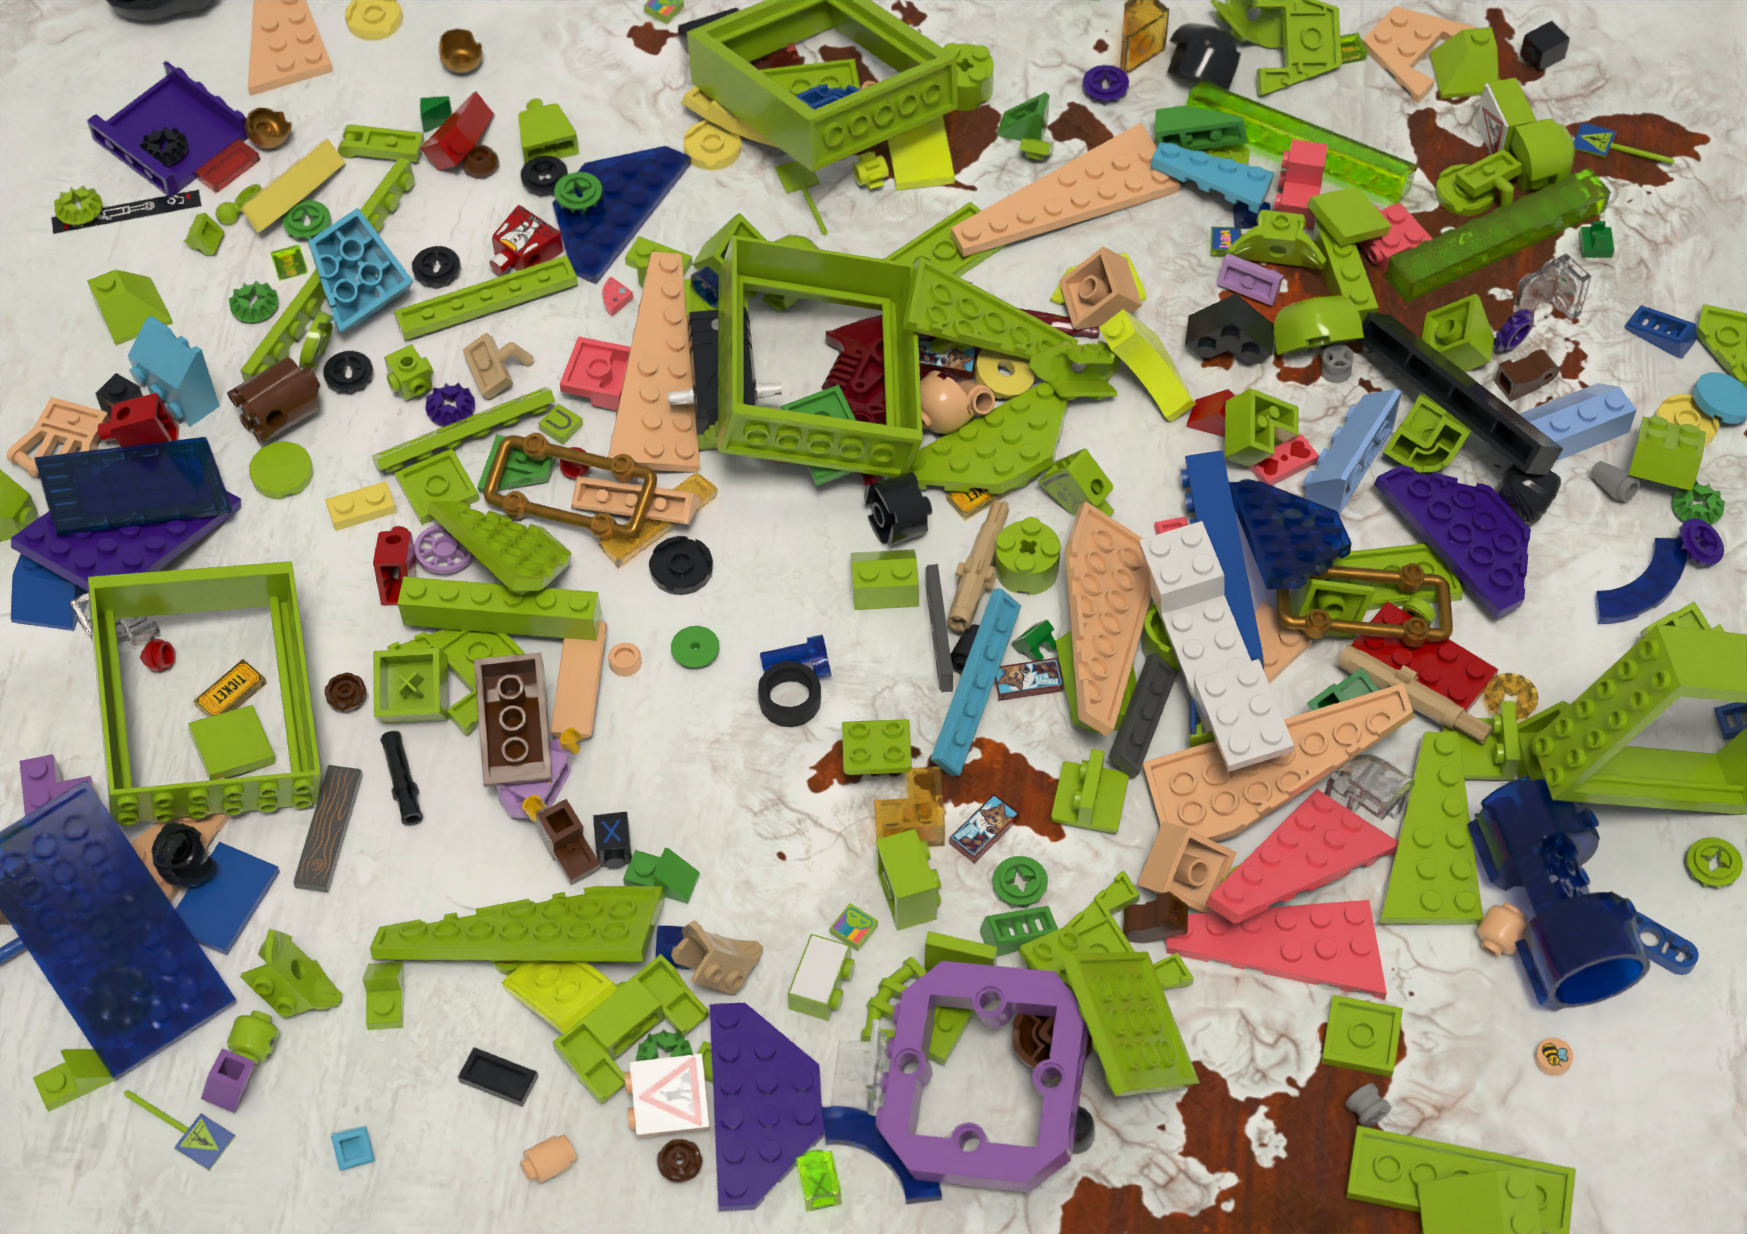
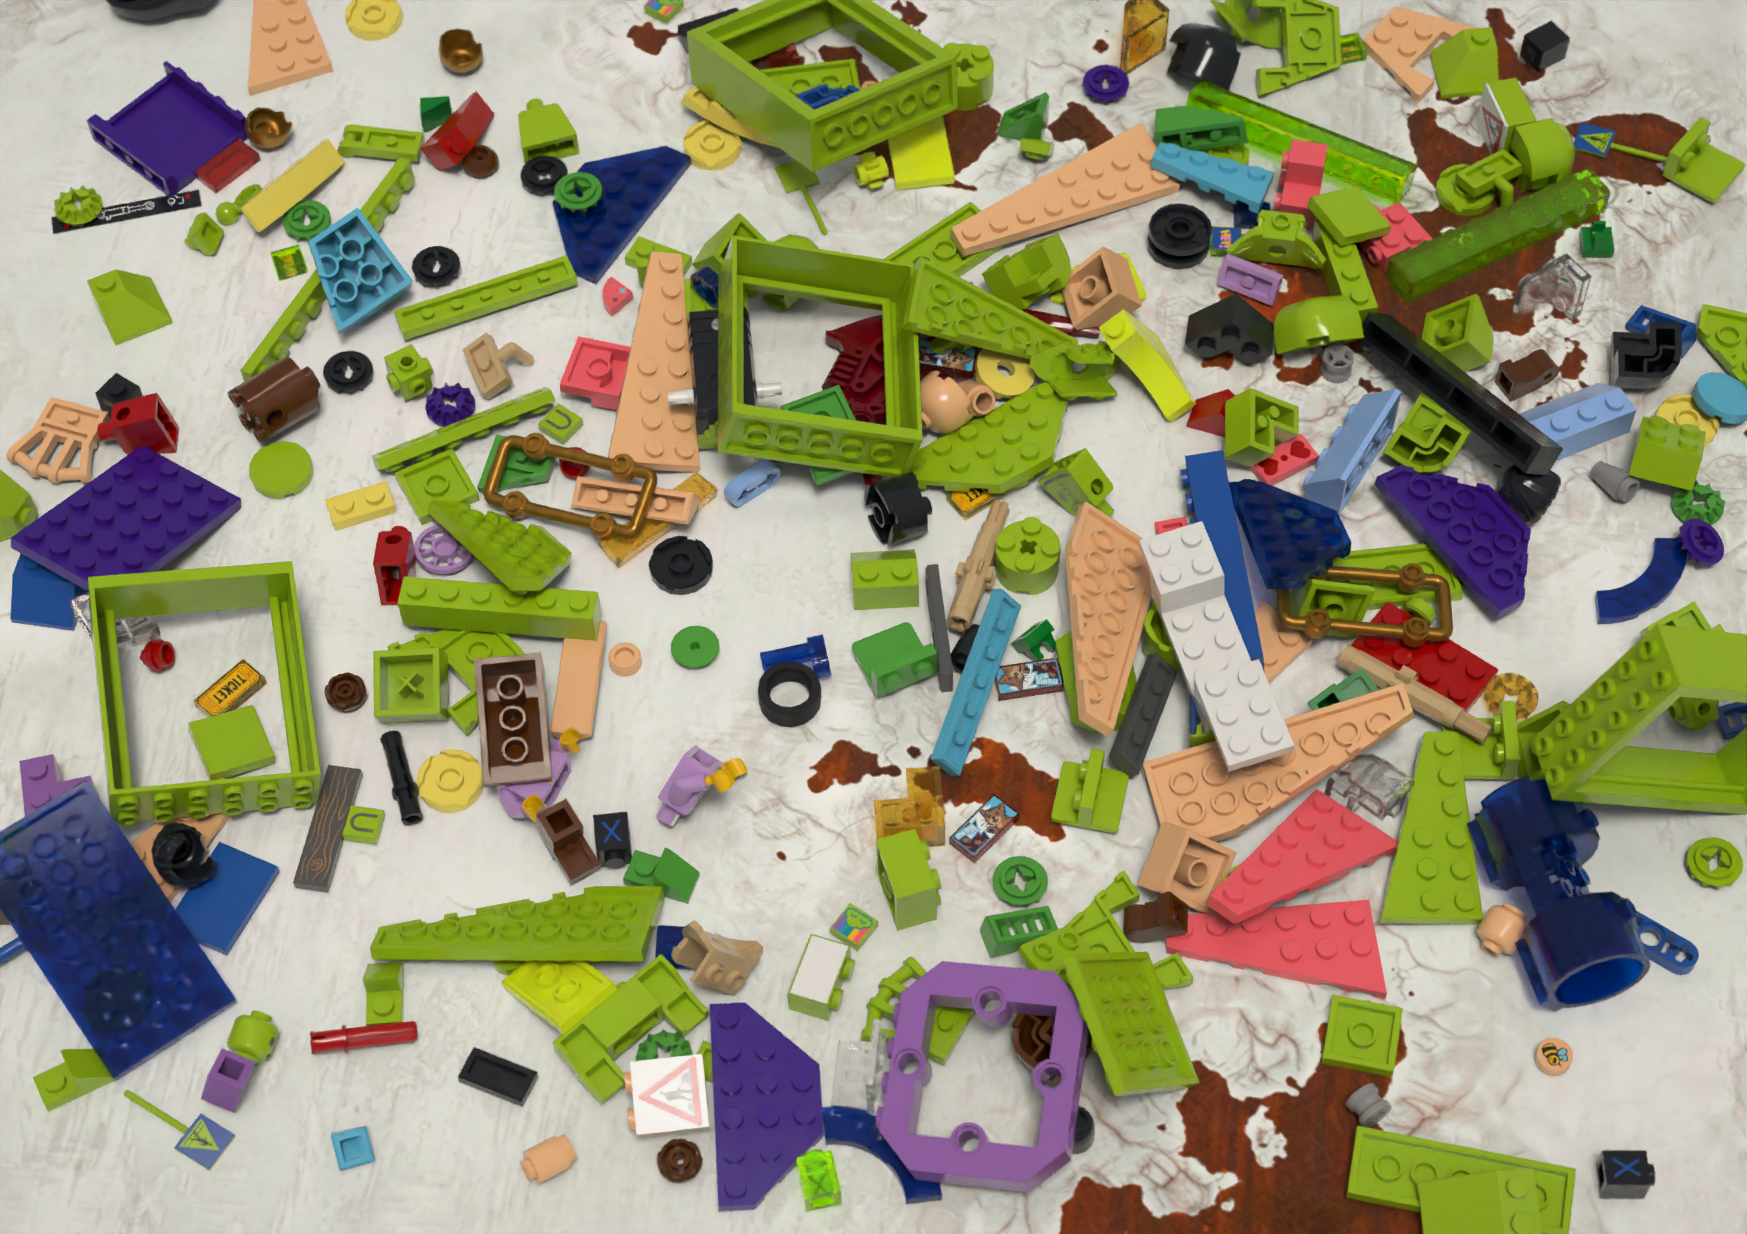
(132, 486): clear blue piece -> none
(173, 151): black gear -> none
(173, 372): medium azure wedge -> none
(262, 307): bright green gear -> none
(290, 978): lime piece -> none
(316, 340): lime tile -> none
(363, 825): none -> lime tile
(363, 1037): none -> red axle
(450, 781): none -> light yellow tile
(524, 242): red torso -> none
(691, 780): none -> lavender torso
(752, 482): none -> light blue beam
(876, 747): lime bracket -> none
(895, 659): none -> bright green bracket
(953, 949): lime tile -> none
(1030, 272): none -> lime brick
(1179, 236): none -> black wheel
(1514, 330): dark purple gear -> none
(1624, 1174): none -> black brick
(1645, 358): none -> black brick
(1693, 712): none -> lime brick
(1701, 166): none -> lime bracket

